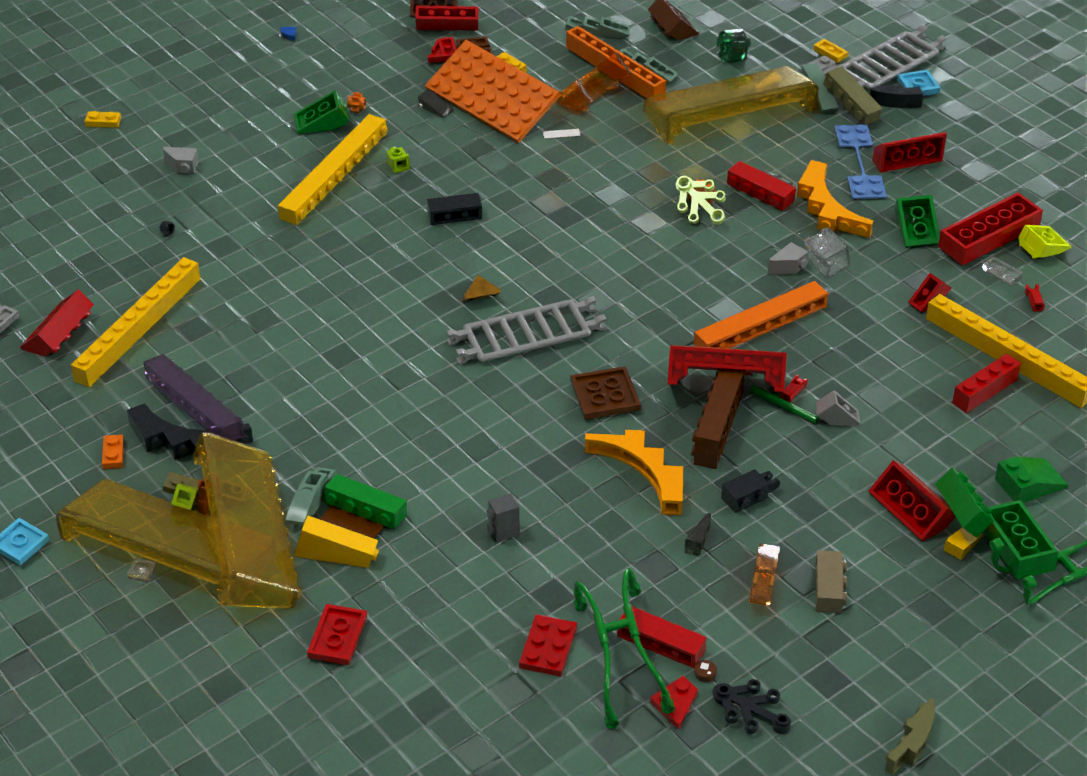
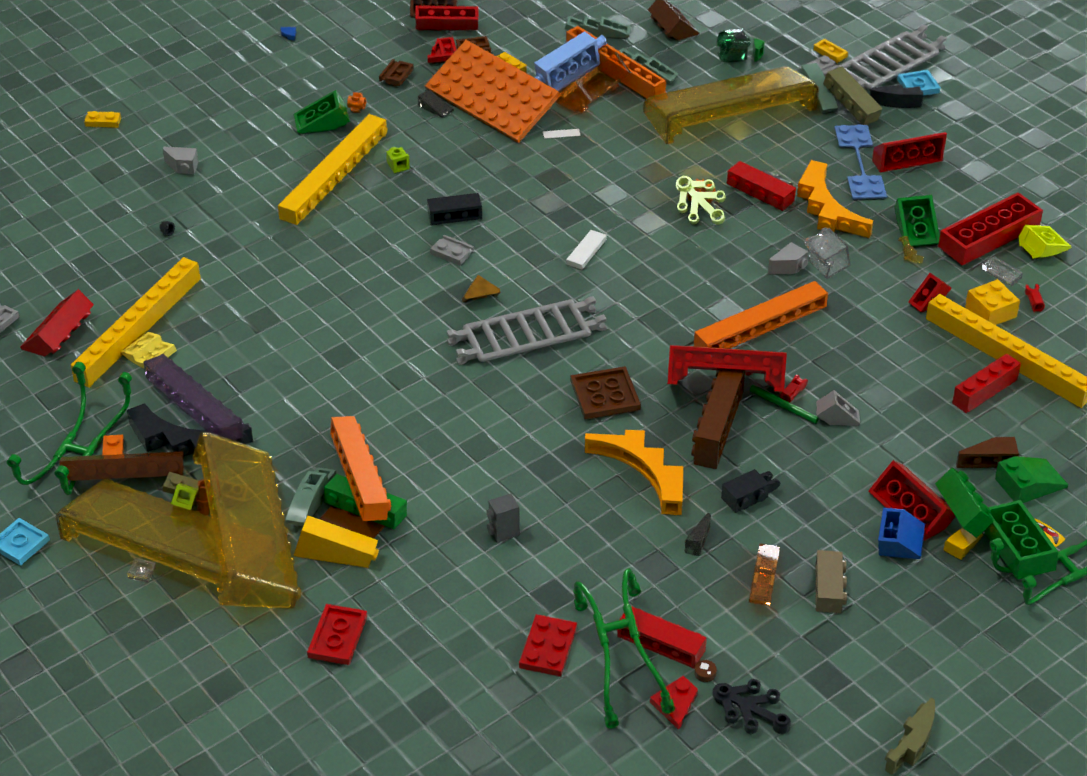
(62, 471): none -> green bar
(123, 465): none -> reddish brown brick
(147, 347): none -> light yellow slope
(359, 469): none -> orange brick
(396, 72): none -> reddish brown plate
(451, 250): none -> light grey plate
(569, 61): none -> light blue brick
(586, 249): none -> white tile
(758, 49): none -> green slope
(900, 534): none -> blue slope
(909, 251): none -> clear yellow piece
(987, 453): none -> reddish brown slope
(993, 302): none -> yellow brick
(1055, 537): none -> sticker

